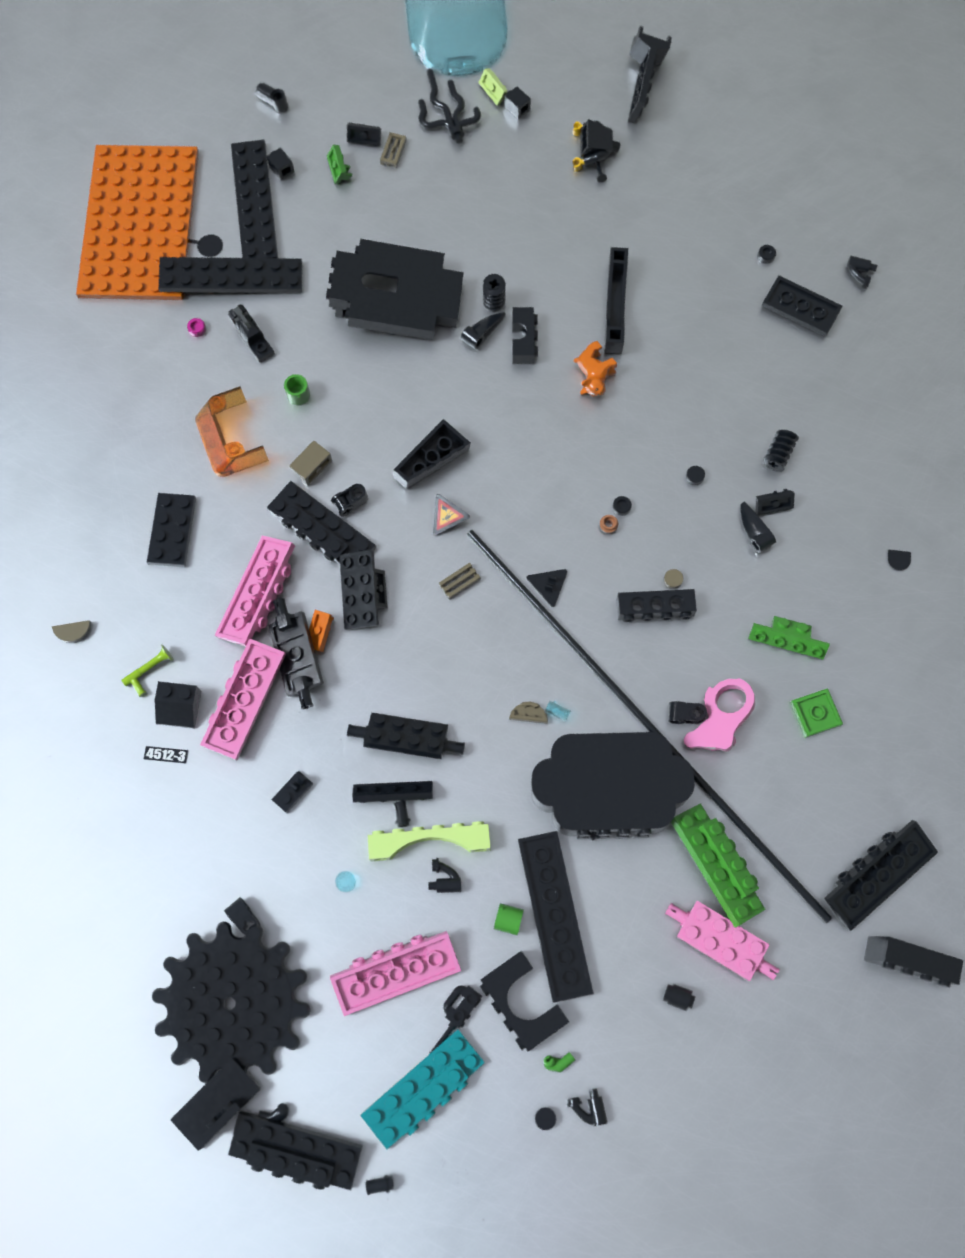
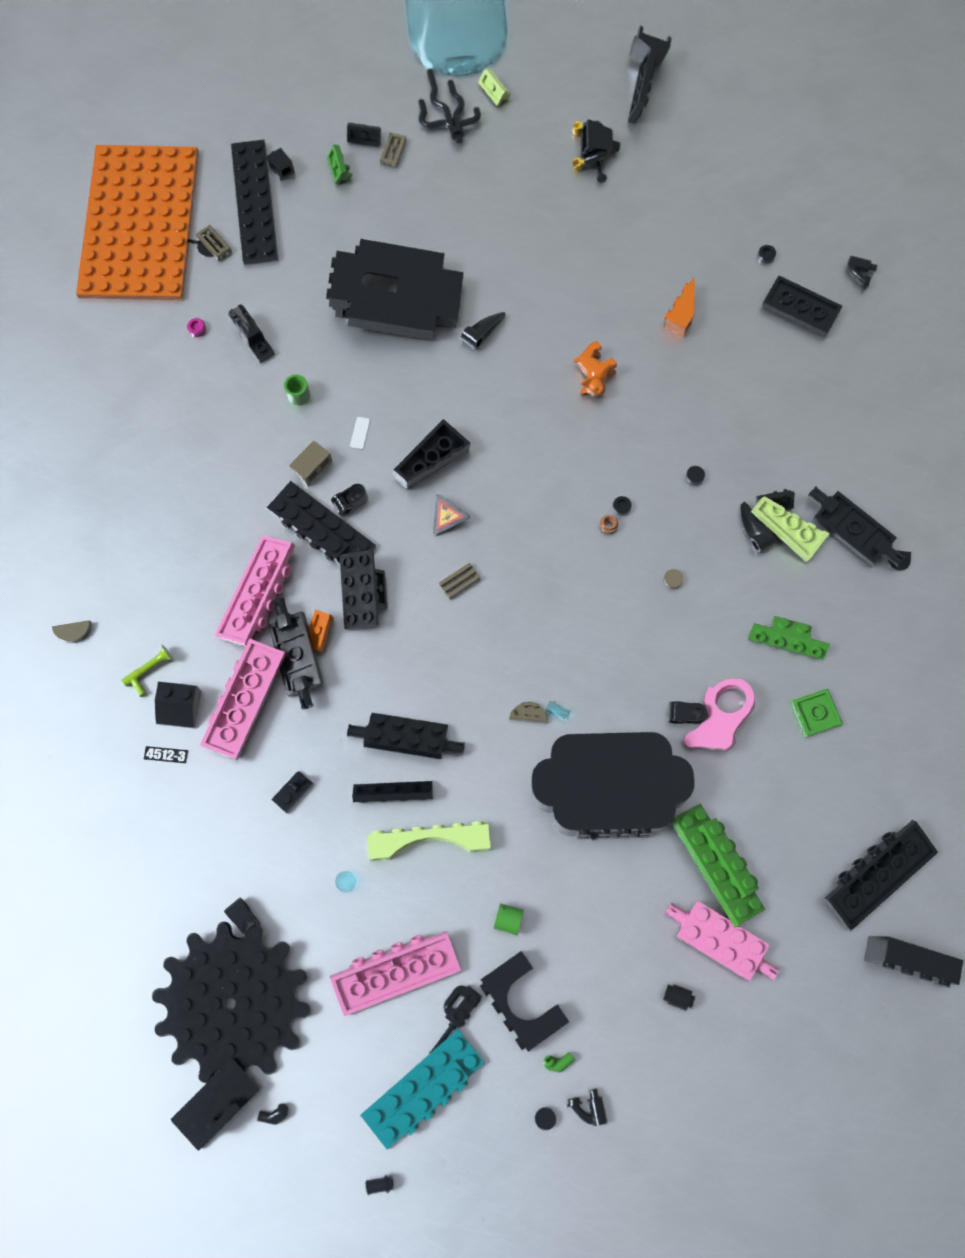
(171, 530): black plate -> none
(224, 457): clear orange windscreen -> none
(227, 248): none -> dark tan tile
(230, 275): black plate -> none
(272, 96): black piece -> none
(294, 1152): black plate -> none
(359, 433): none -> white sticker
(401, 814): black pin -> none
(445, 885): black plant -> none
(494, 292): black piece -> none
(517, 102): black brick -> none
(523, 349): black arch -> none
(548, 584): black piece -> none
(555, 917): black plate -> none
(616, 300): black arch -> none
(649, 726): black piece -> none
(664, 598): black brick -> none
(683, 312): none -> orange slope
(780, 450): black piece -> none
(796, 533): none -> yellowish green wing
(855, 527): none -> black plate

